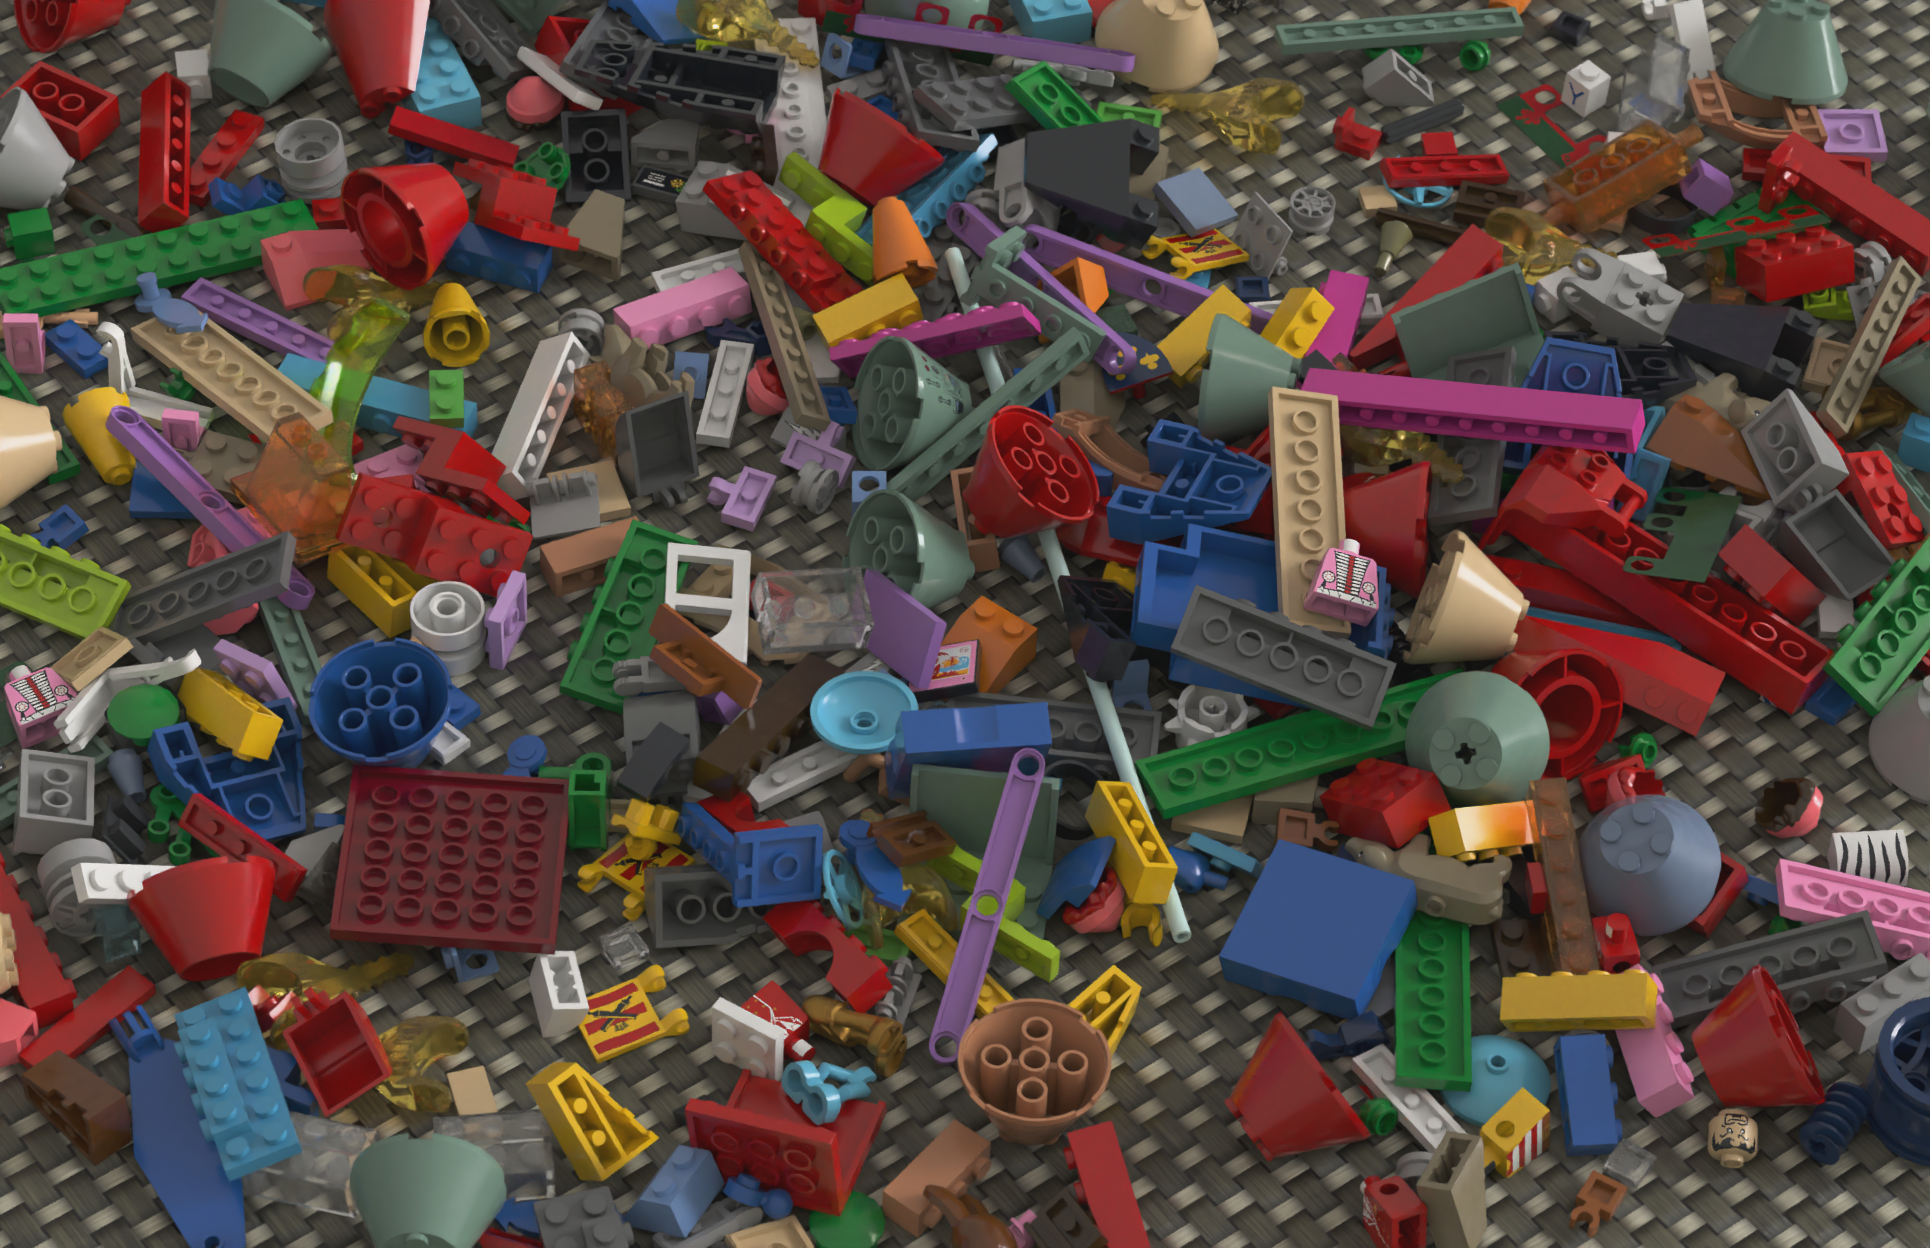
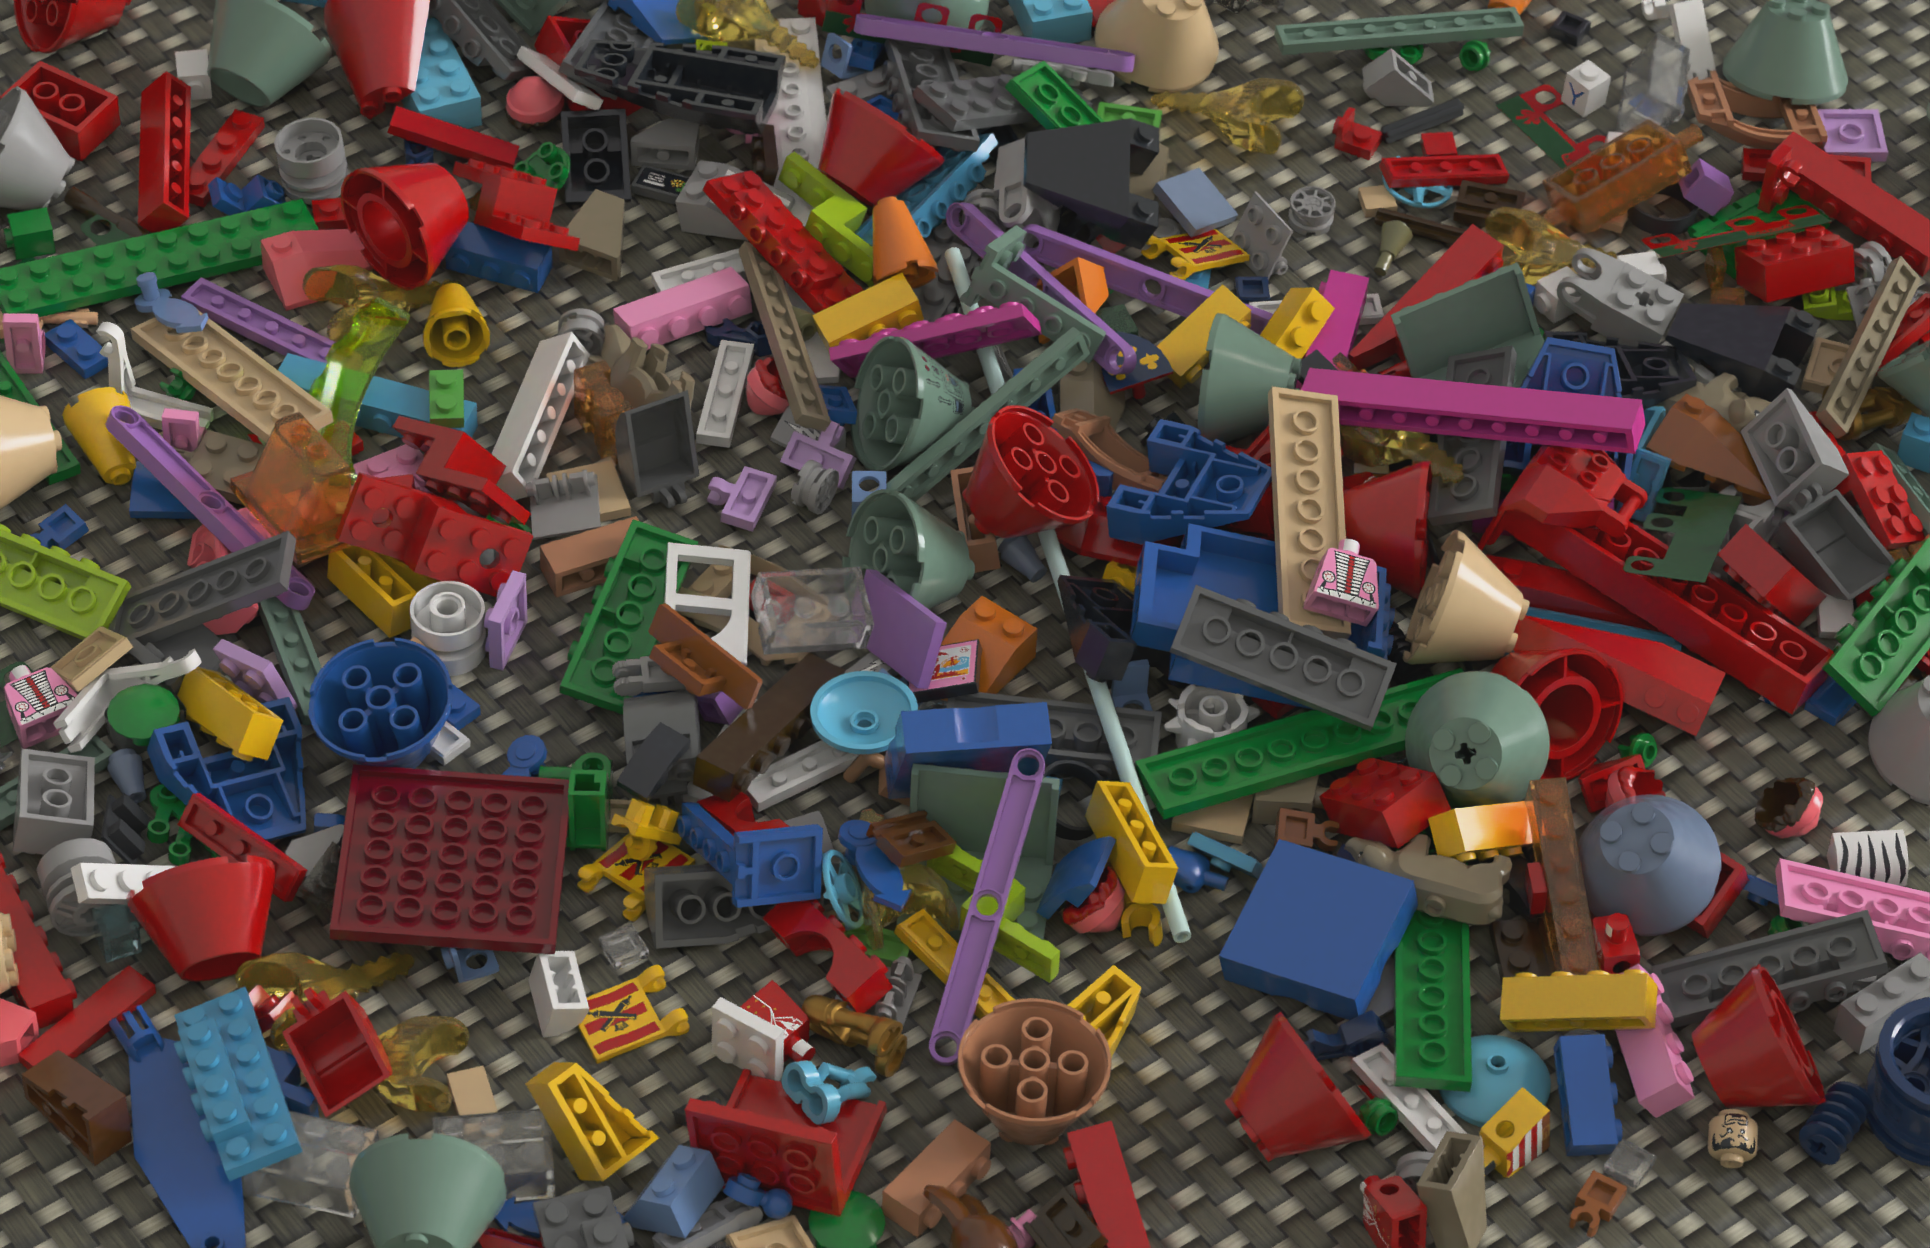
(697, 366): medium blue bracket -> none

